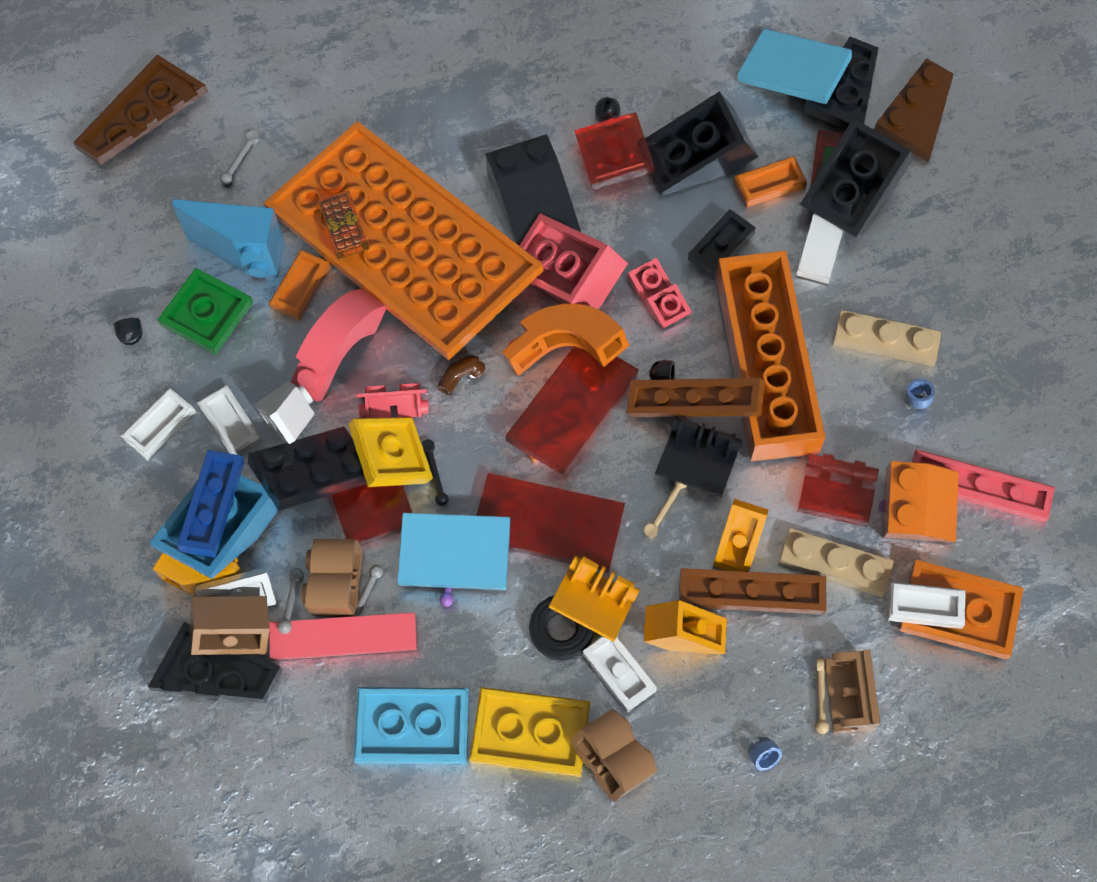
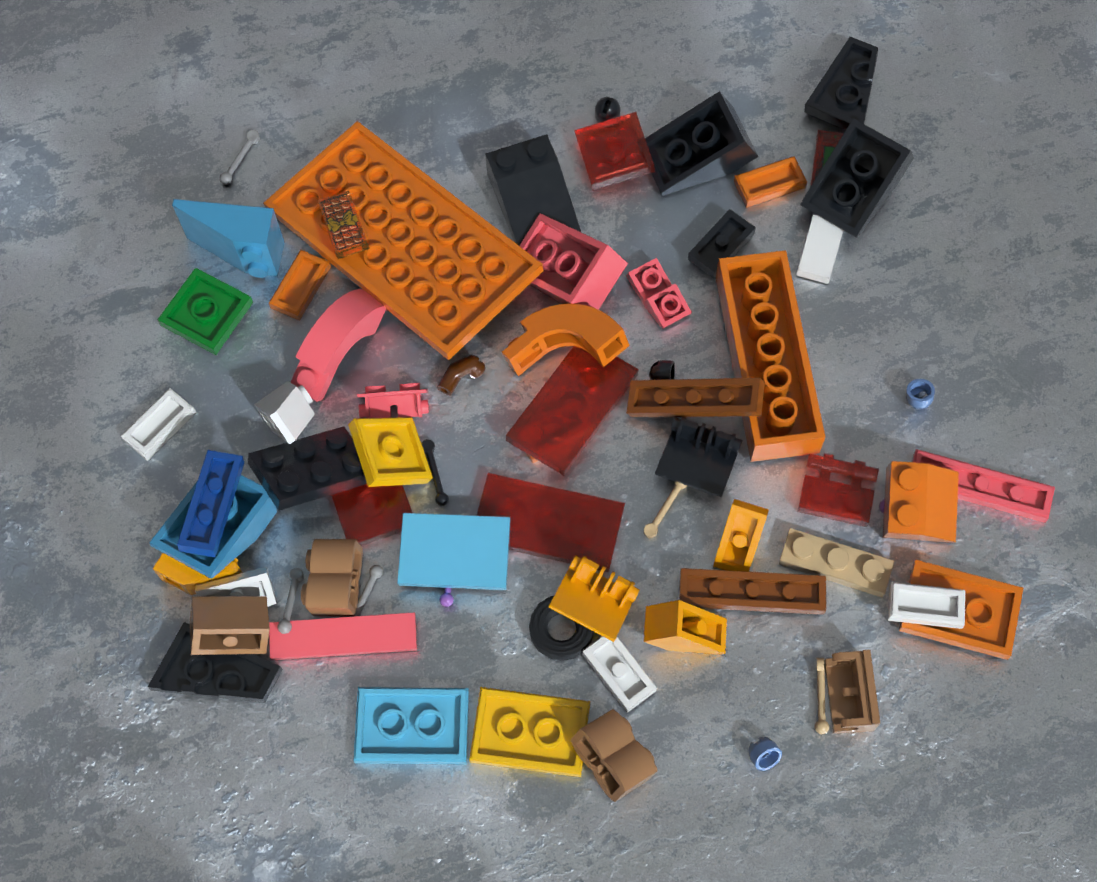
(128, 330): black hinge -> none
(142, 106): reddish brown wing -> none
(230, 421): white tile -> none
(795, 66): medium azure tile -> none
(887, 338): tan plate -> none
(918, 110): reddish brown wing -> none

